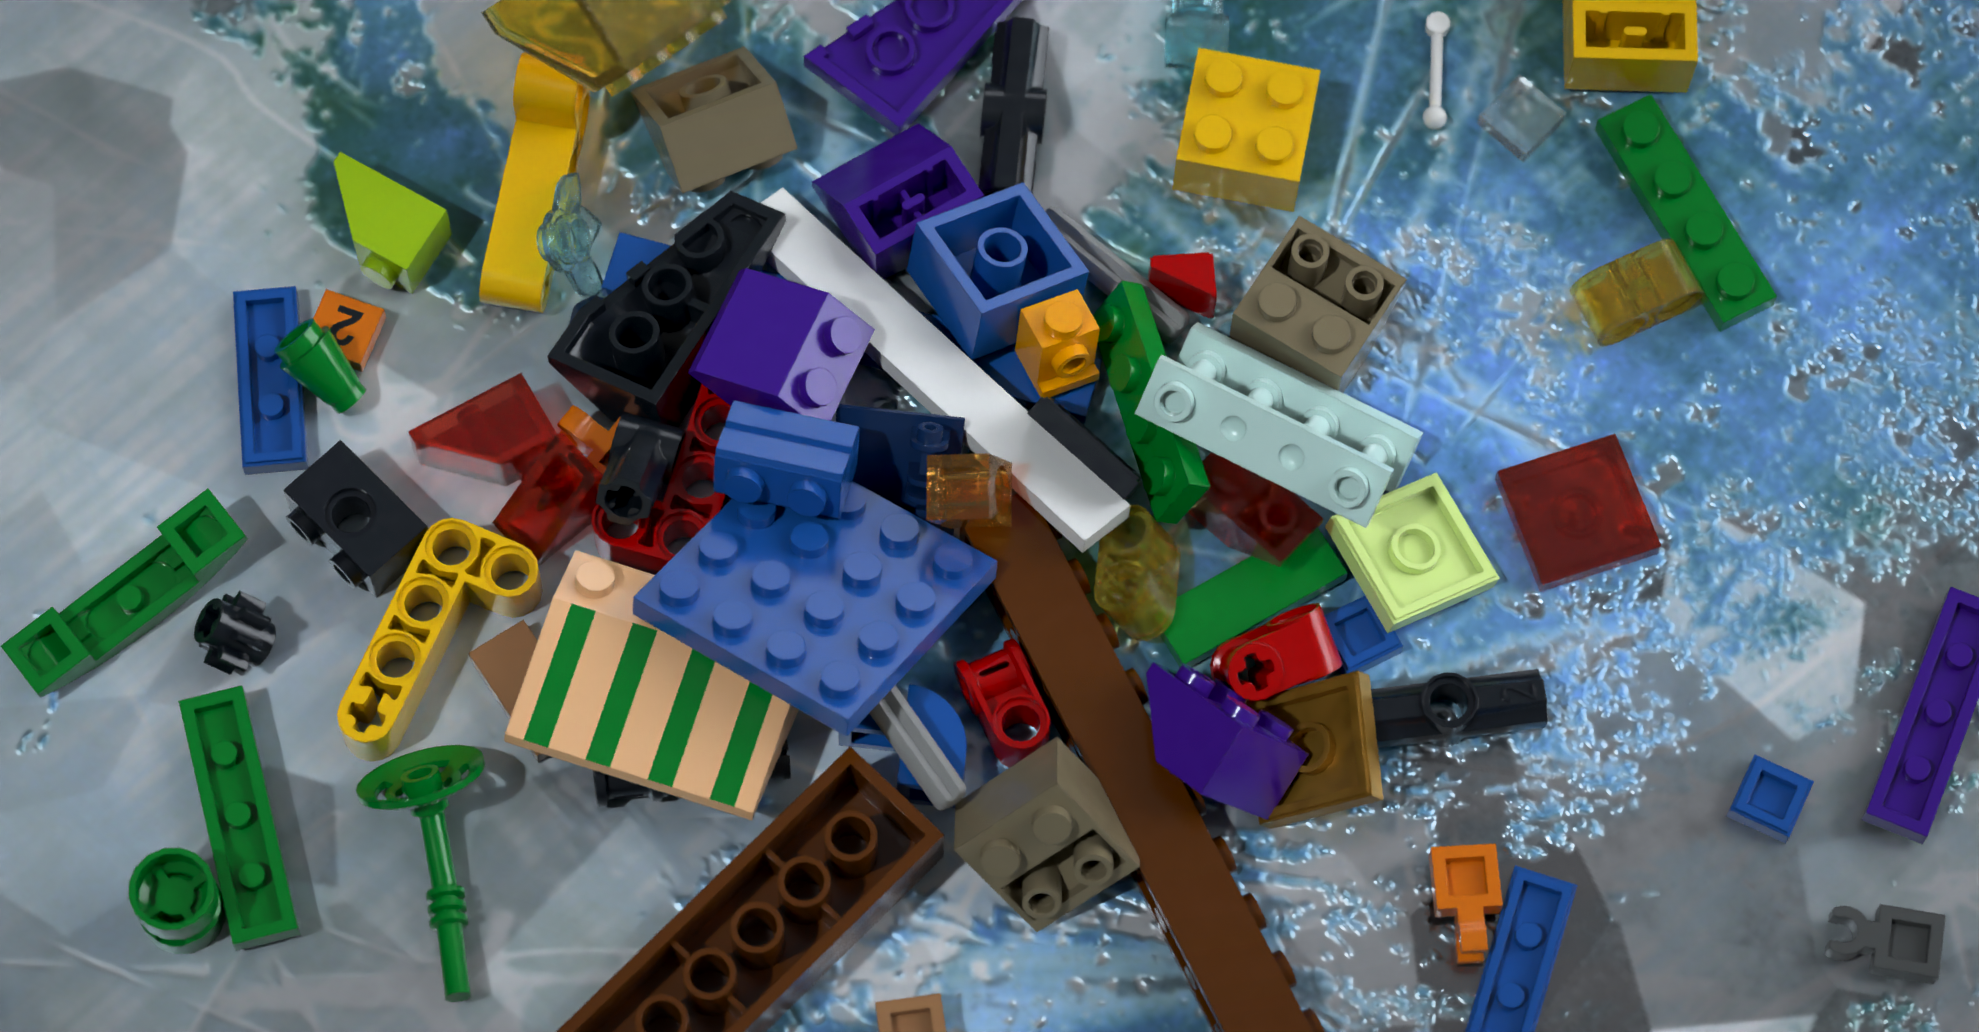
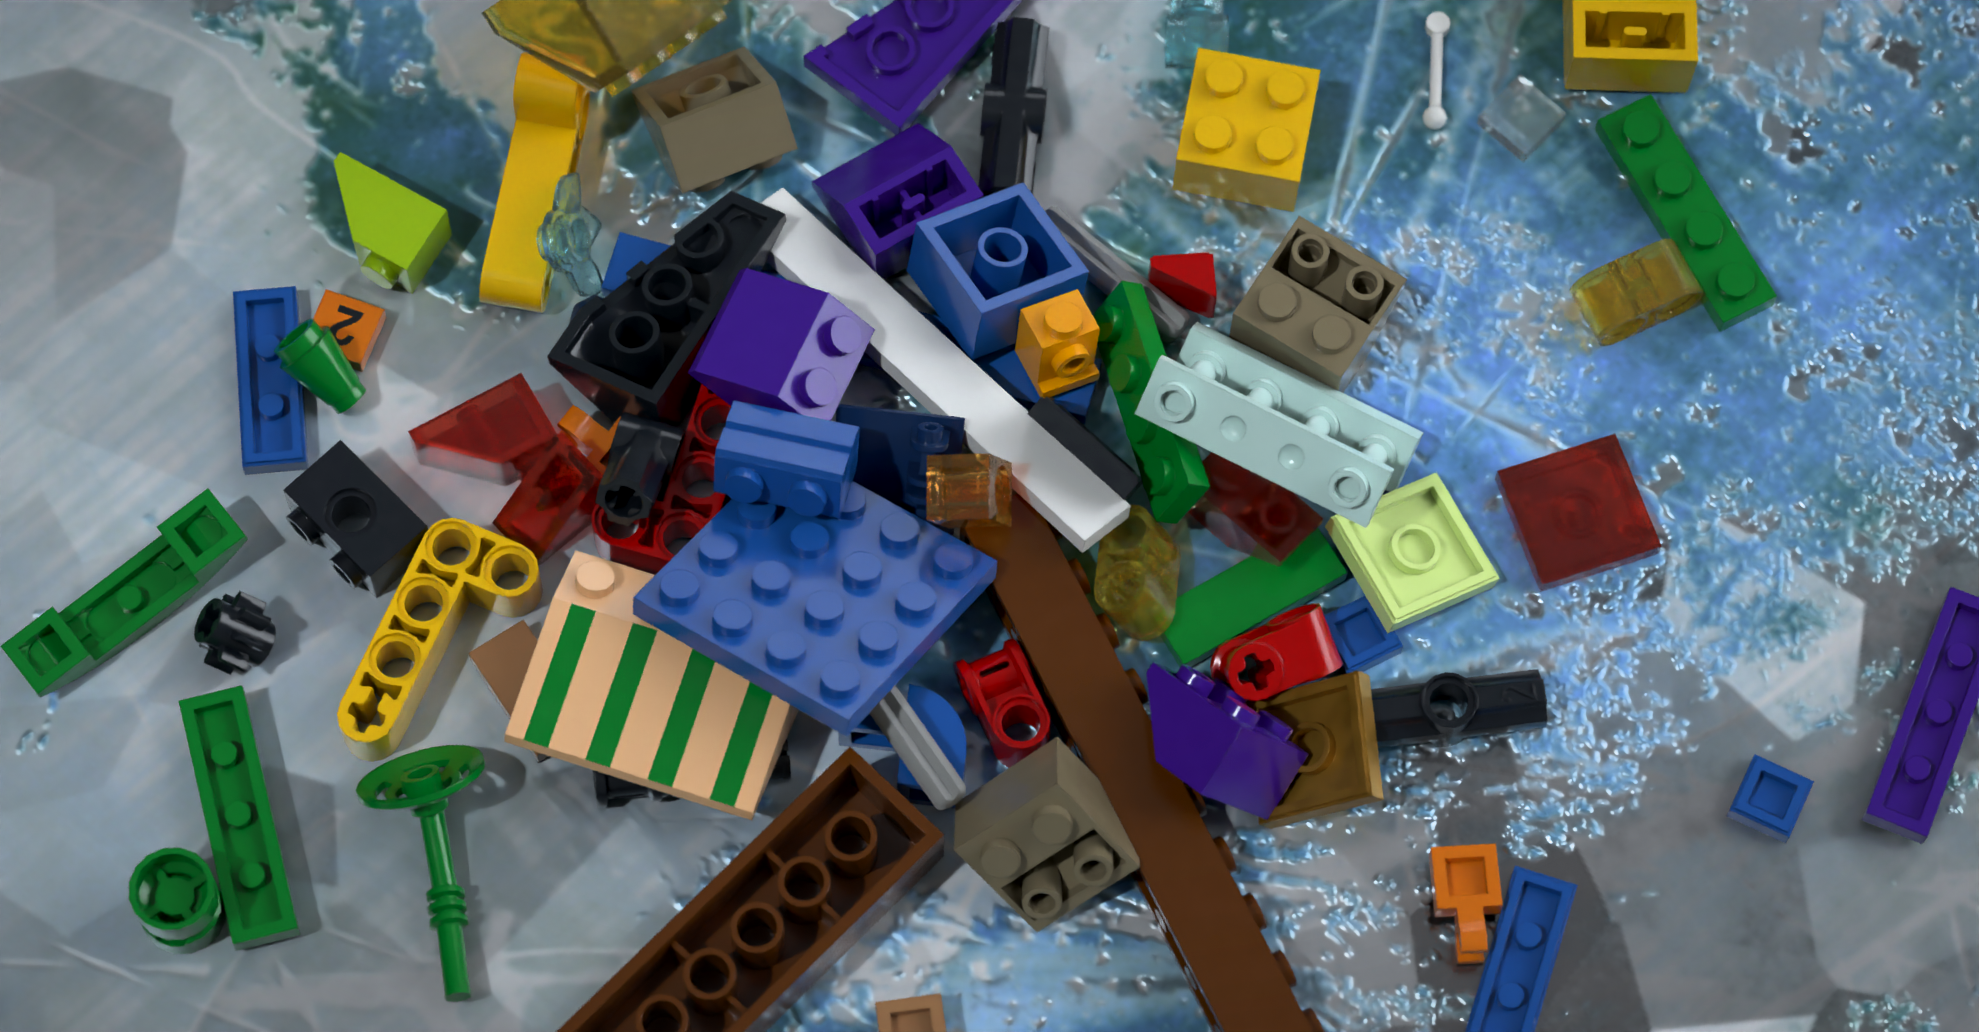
(1900, 941): dark grey plate -> none

